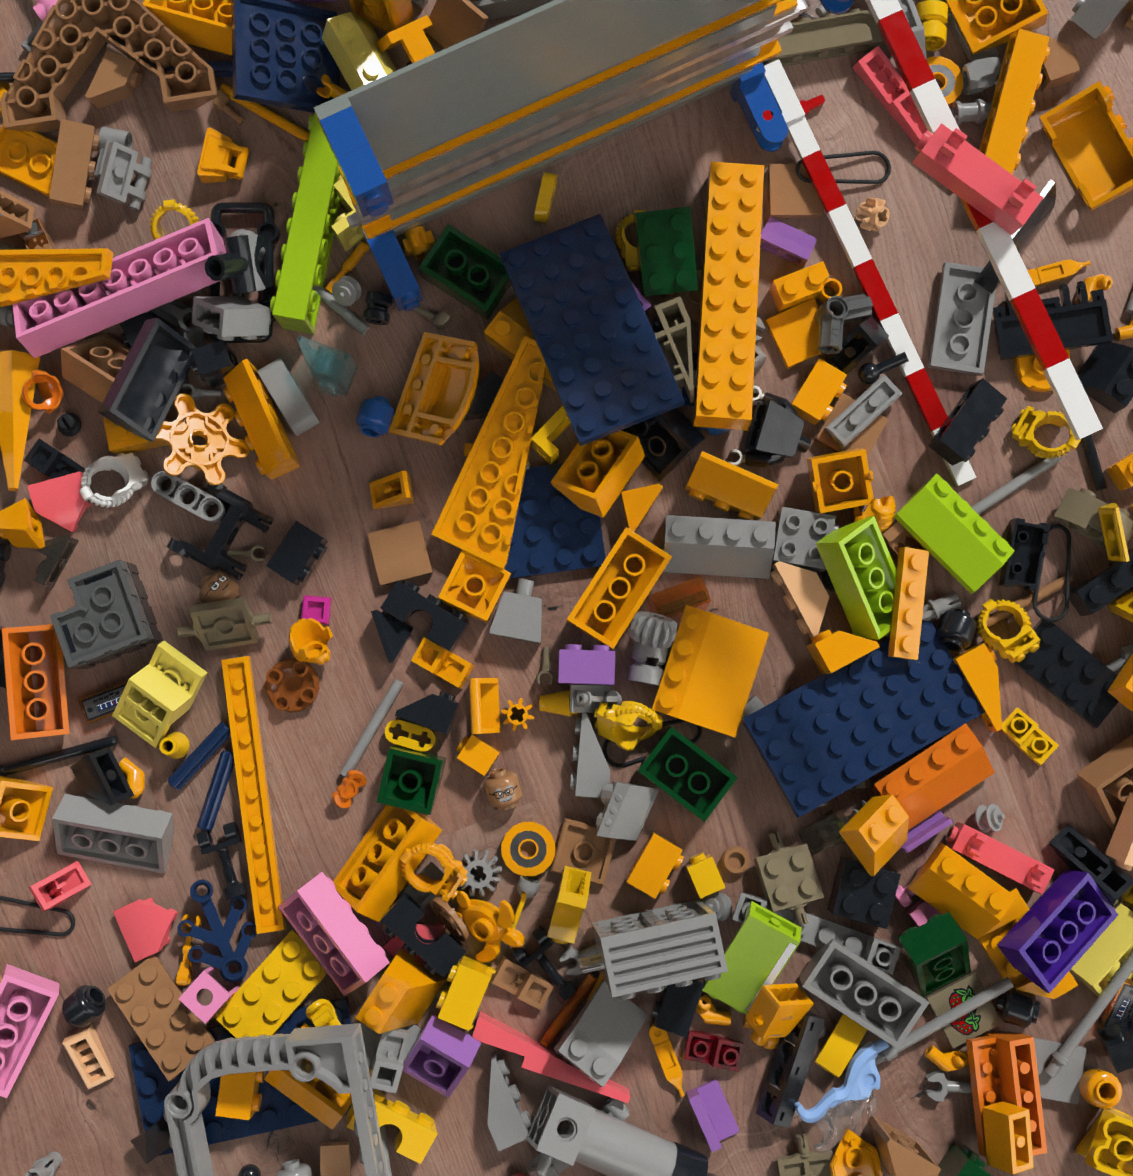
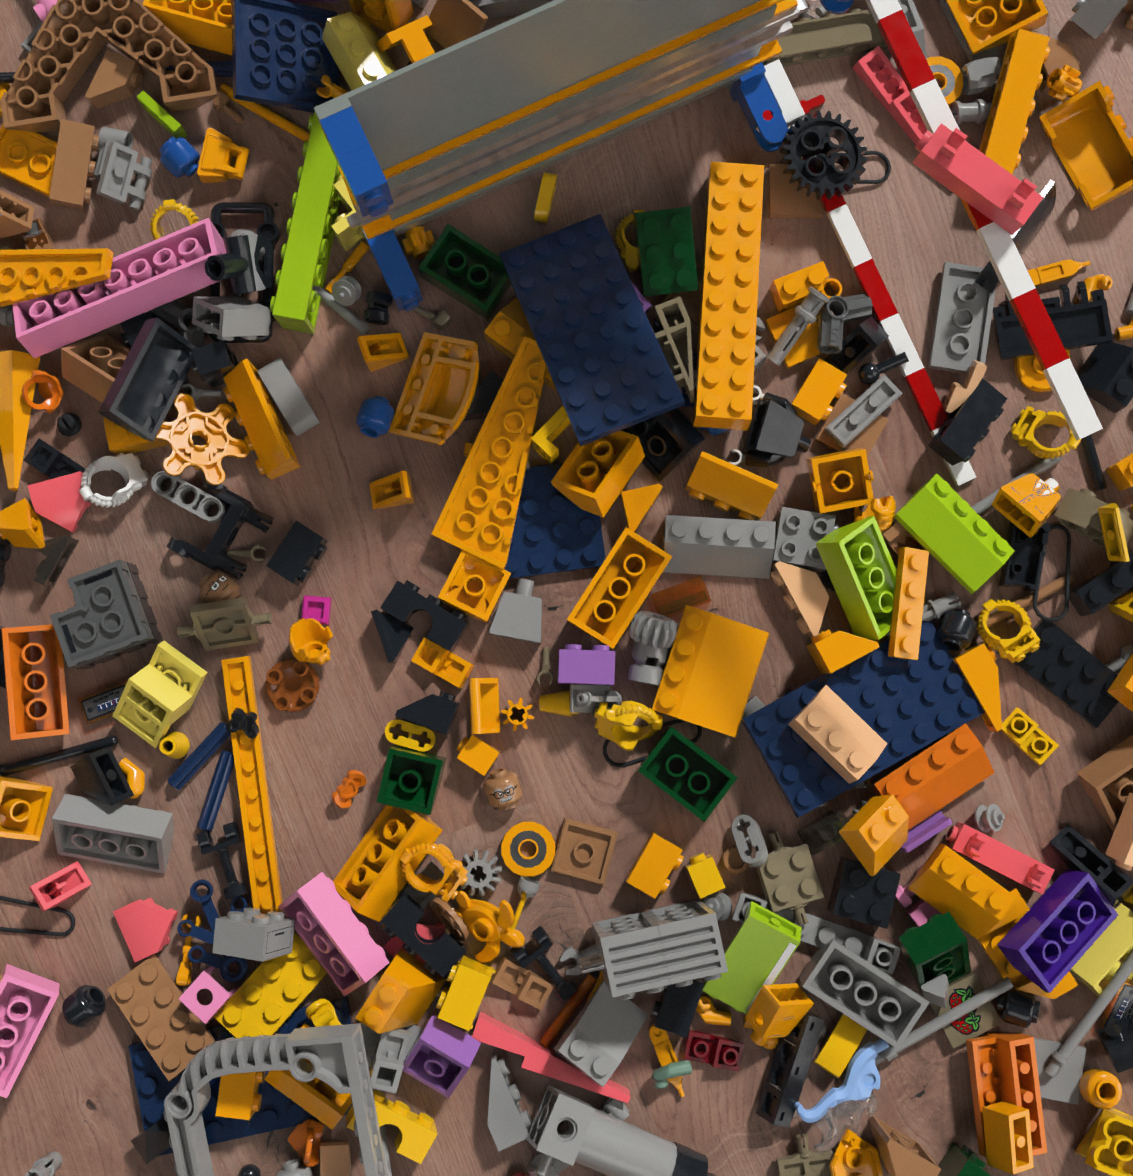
(93, 1042): light nougat slope -> none
(161, 115): none -> lime tile
(179, 157): none -> blue head
(243, 721): none -> black piece
(253, 935): none -> light grey brick
(306, 1141): none -> orange piece
(329, 366): clear light blue slope -> none
(372, 727): light grey bar -> none
(382, 350): none -> light orange slope
(400, 553): medium nougat tile -> none
(569, 905): yellow arch -> none
(592, 766): light grey slope -> none
(624, 810): light grey slope -> none
(670, 1070): none -> sand green arm
(713, 1113): medium lavender panel -> none
(755, 838): none -> light grey beam
(787, 242): medium lavender panel -> none
(803, 316): none -> light grey pin
(818, 132): none -> black gear
(838, 735): none -> light nougat slope
(872, 214): light nougat gear -> none
(933, 18): yellow wheel -> none
(936, 990): none -> light grey slope
(945, 1086): light grey bar -> none
(946, 1061): light orange arm -> none
(959, 393): none -> light nougat slope
(1028, 502): none -> light orange torso
(1064, 83): none -> light orange gear

